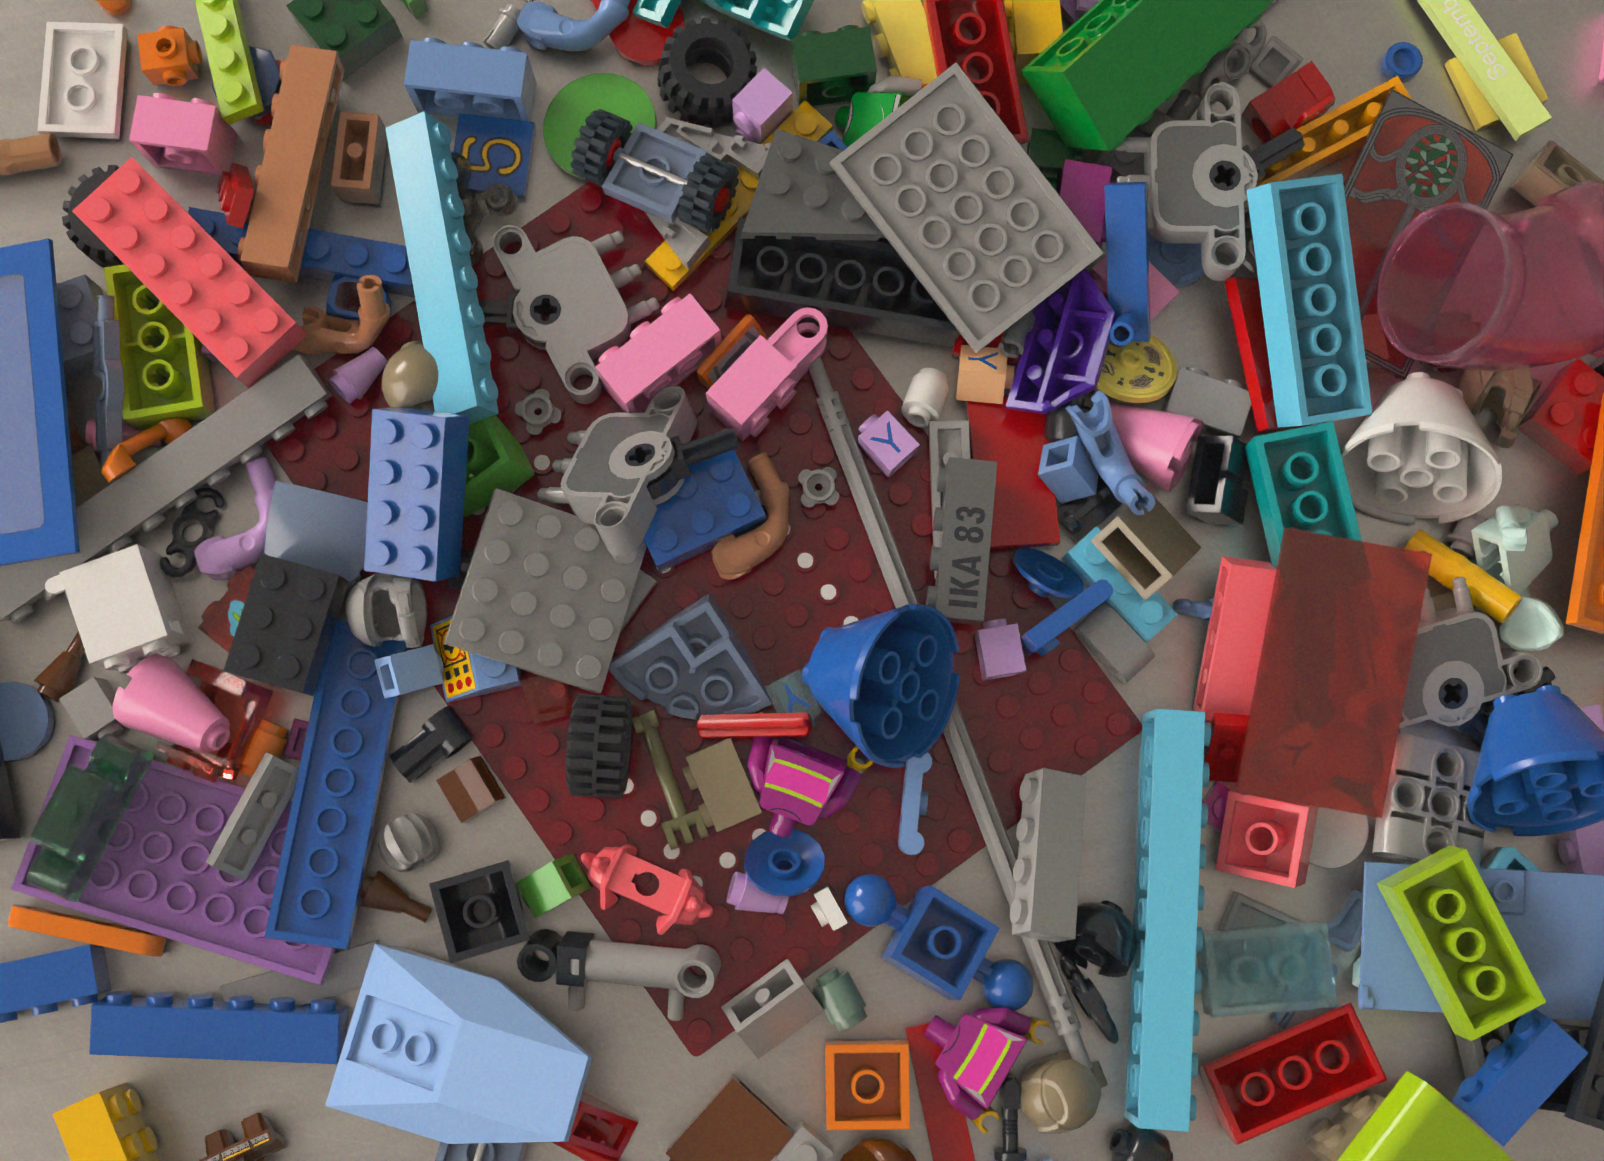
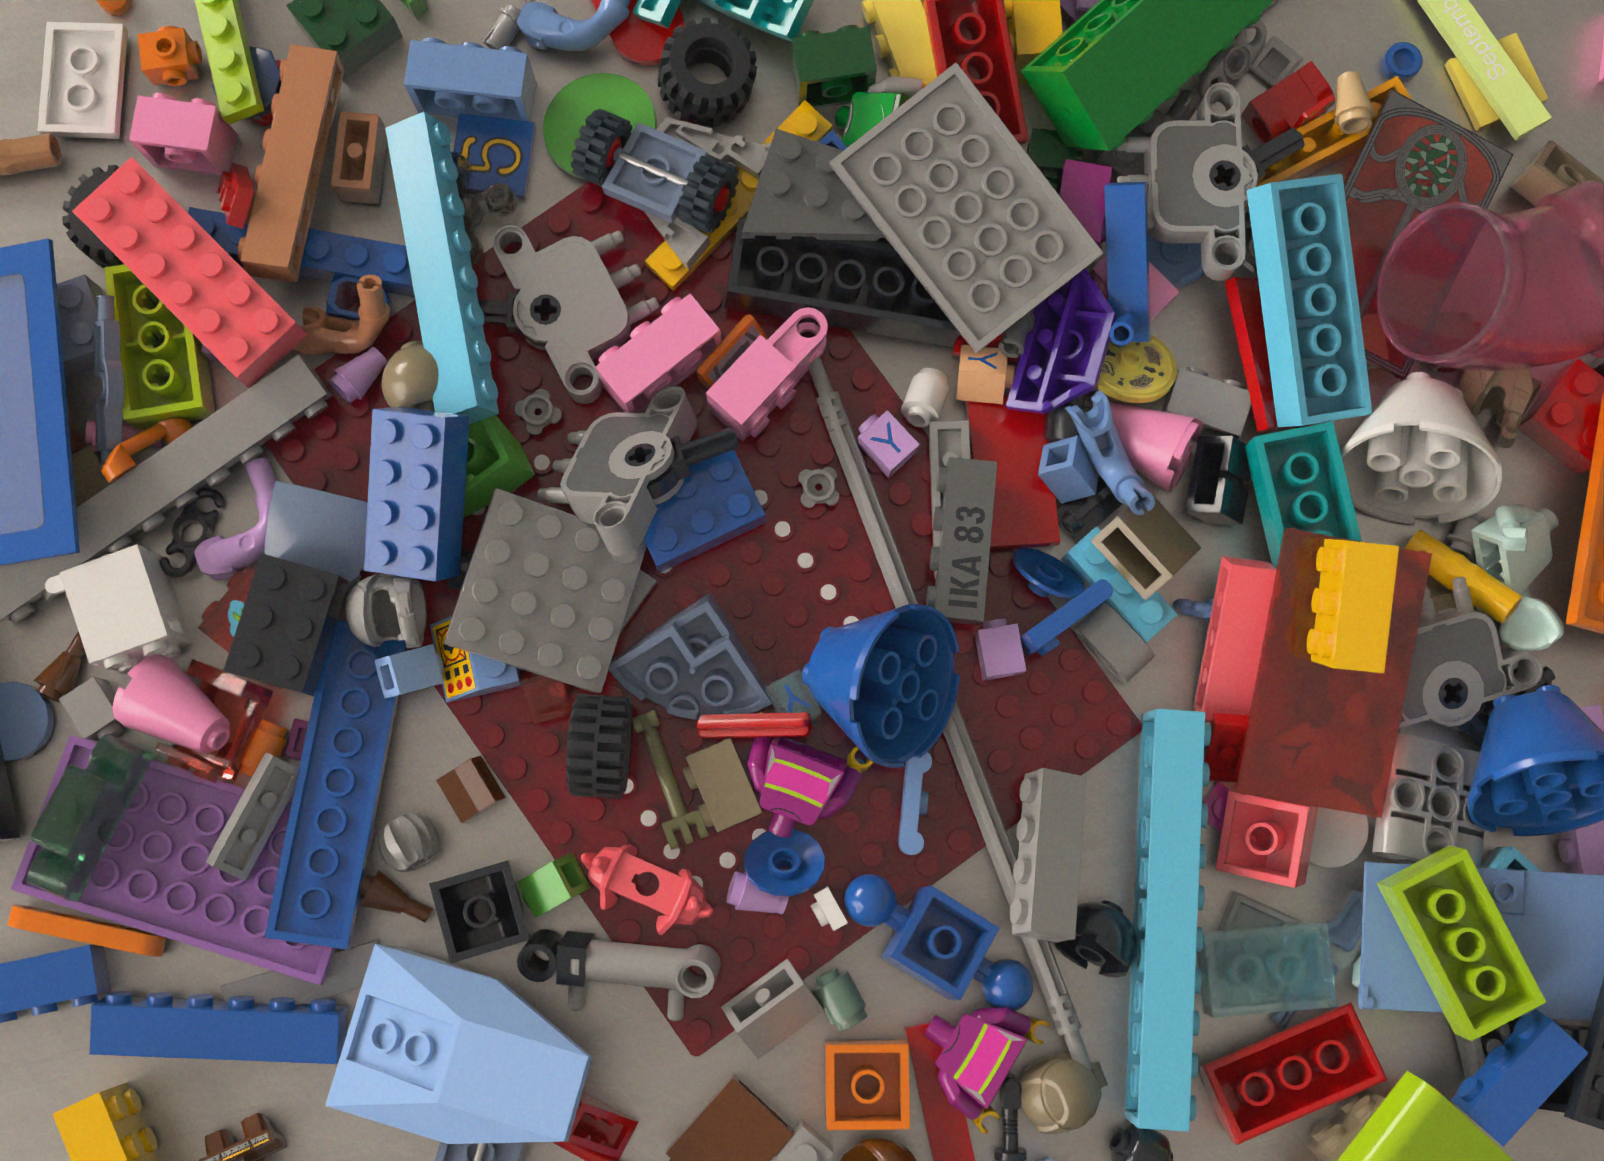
(441, 738): black piece -> none
(738, 555): nougat piece -> none
(761, 107): lavender brick -> none
(1089, 998): black piece -> none
(1352, 105): none -> tan cone
(1353, 605): none -> yellow brick

